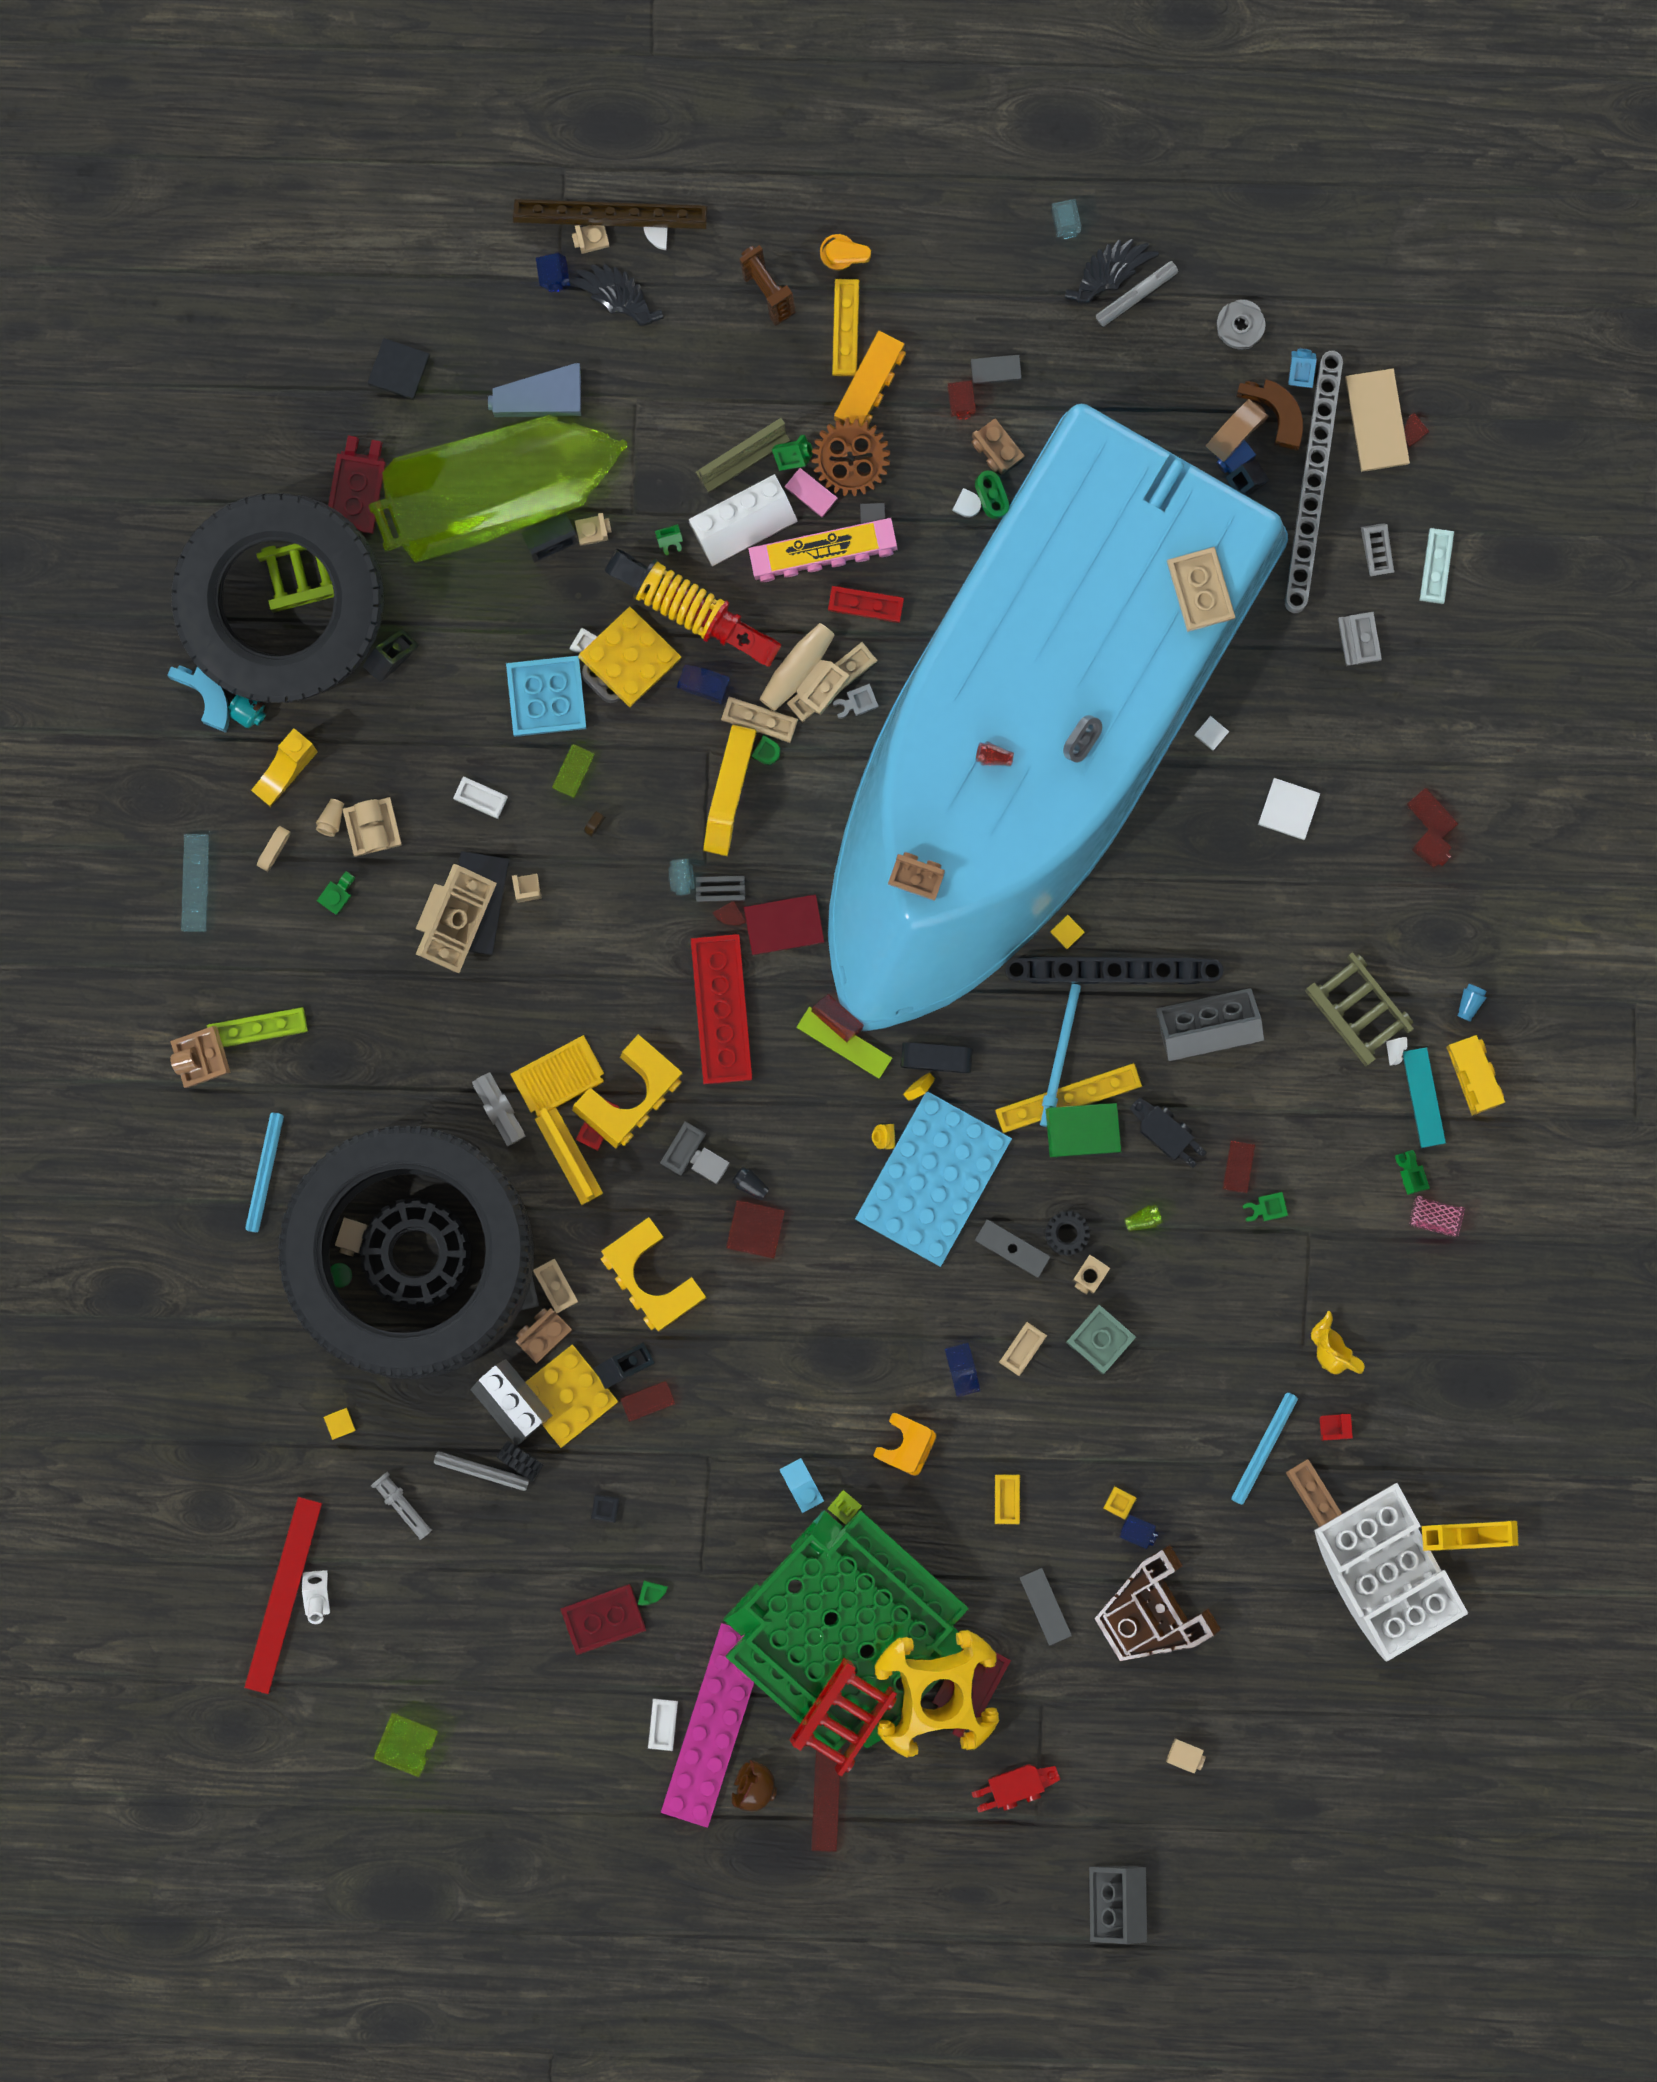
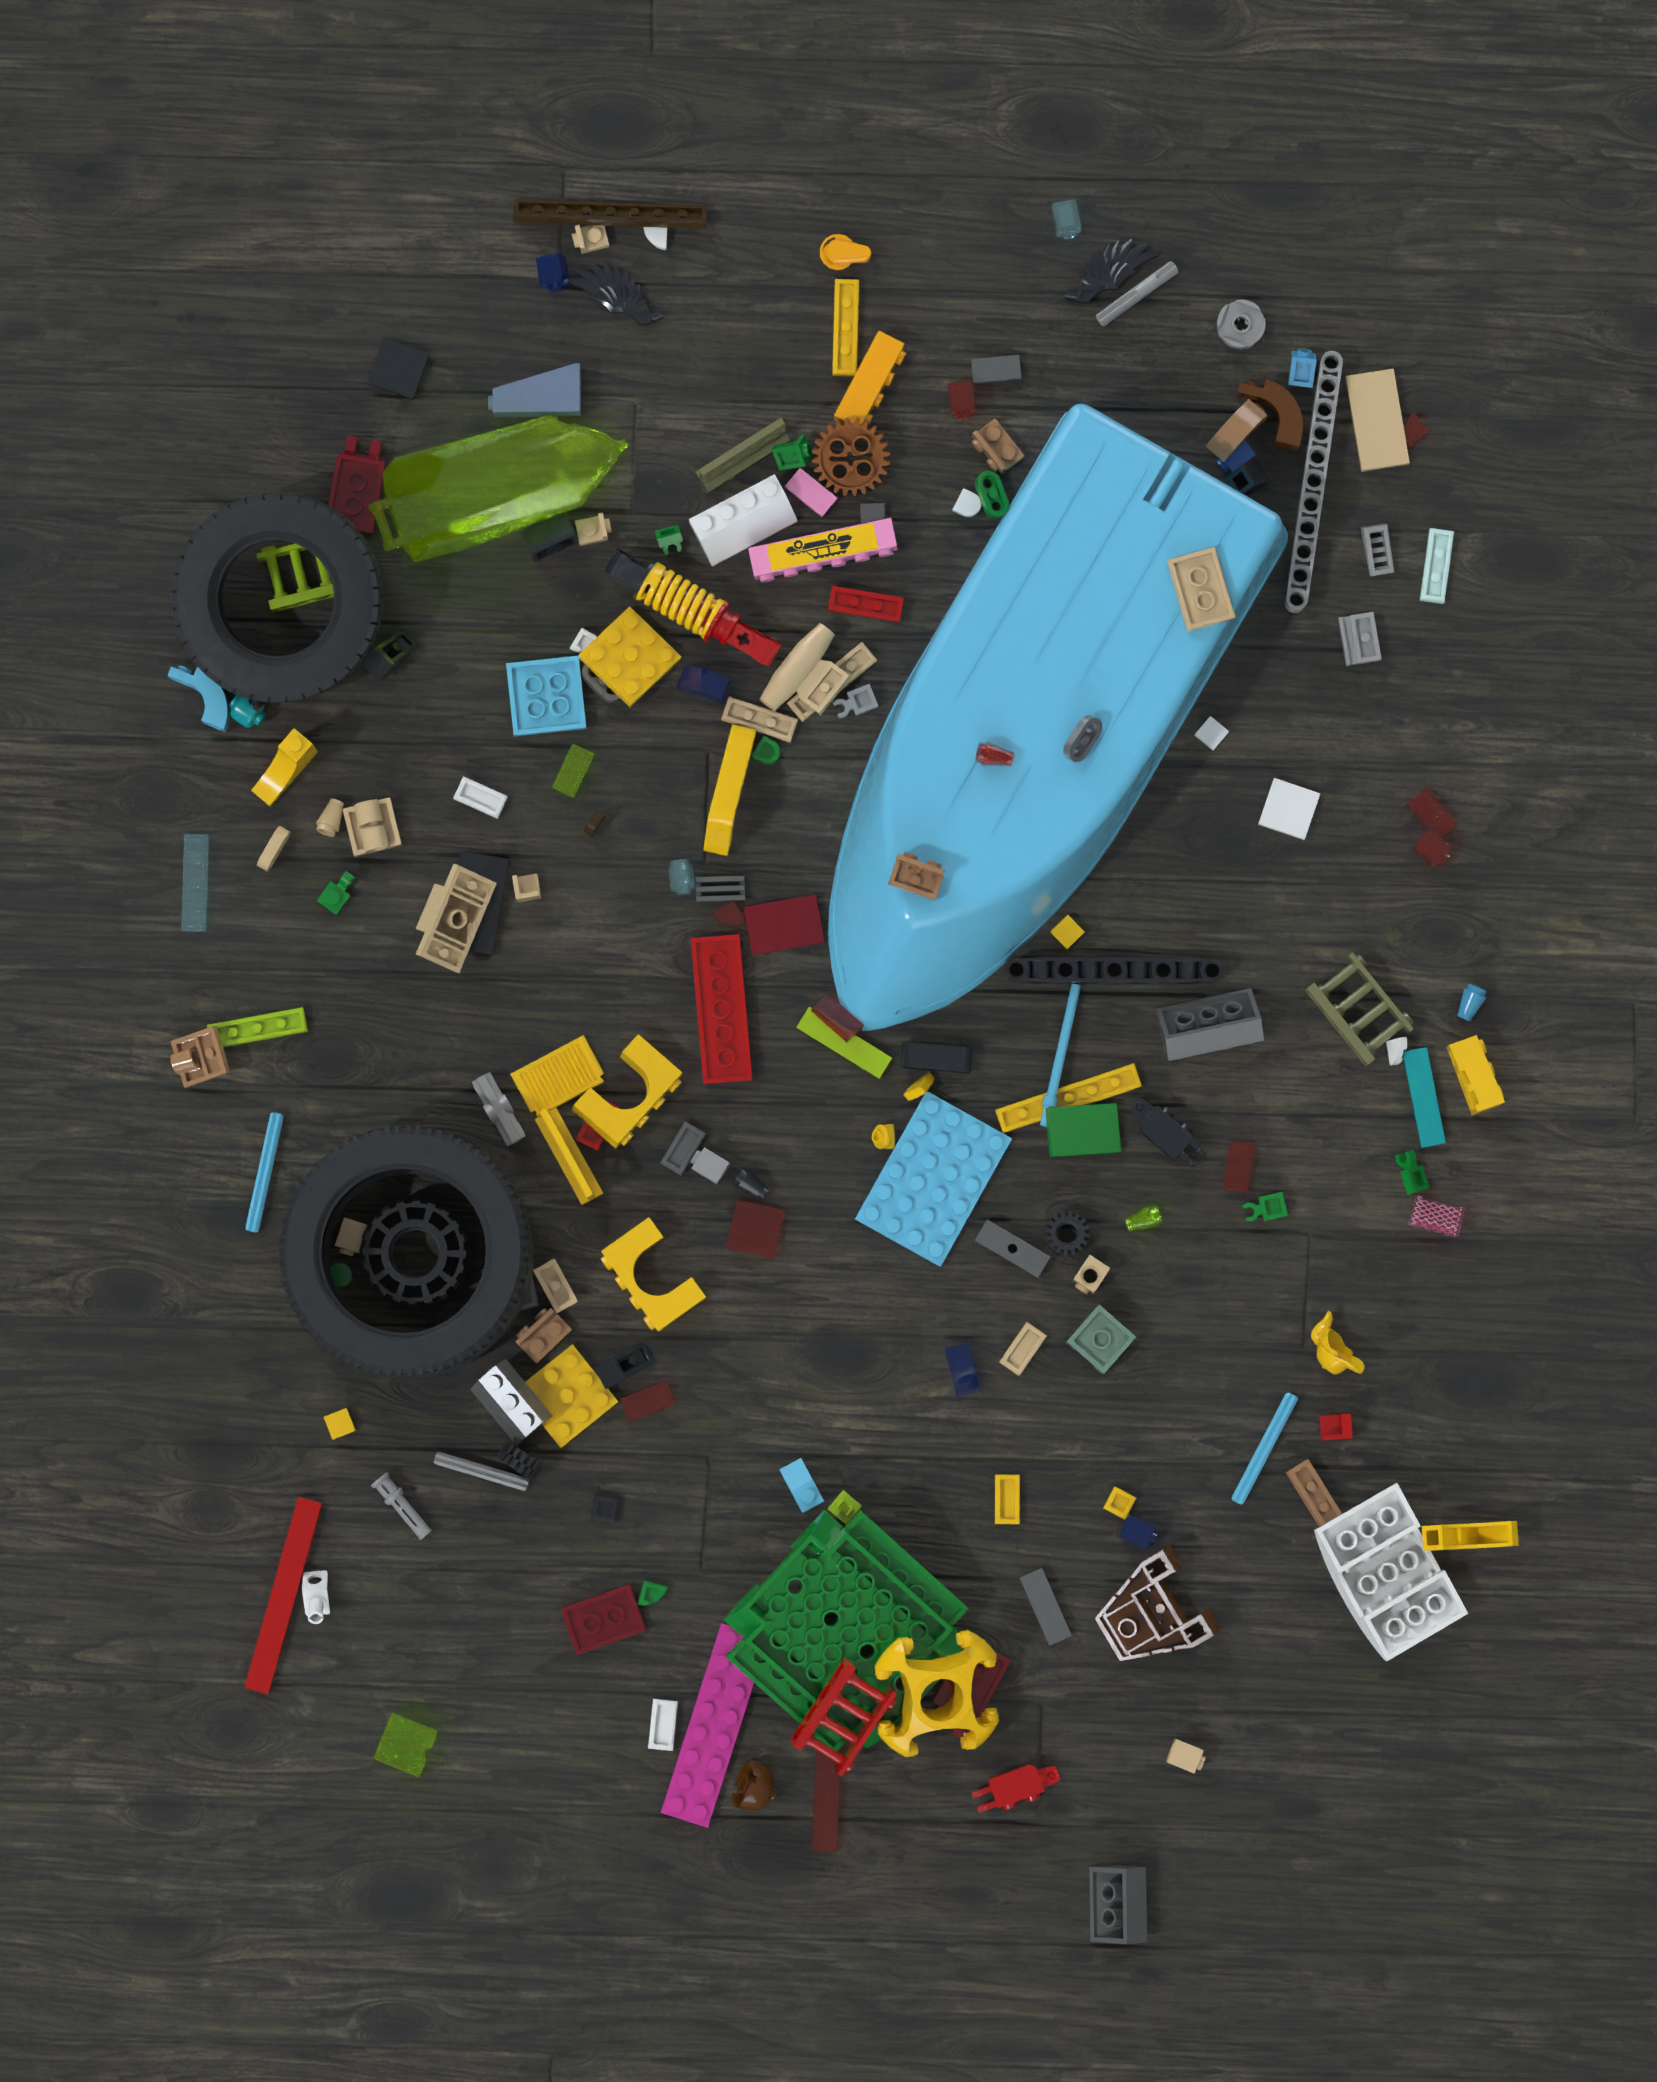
(779, 299): reddish brown fence -> none
(915, 1447): light orange piece -> none

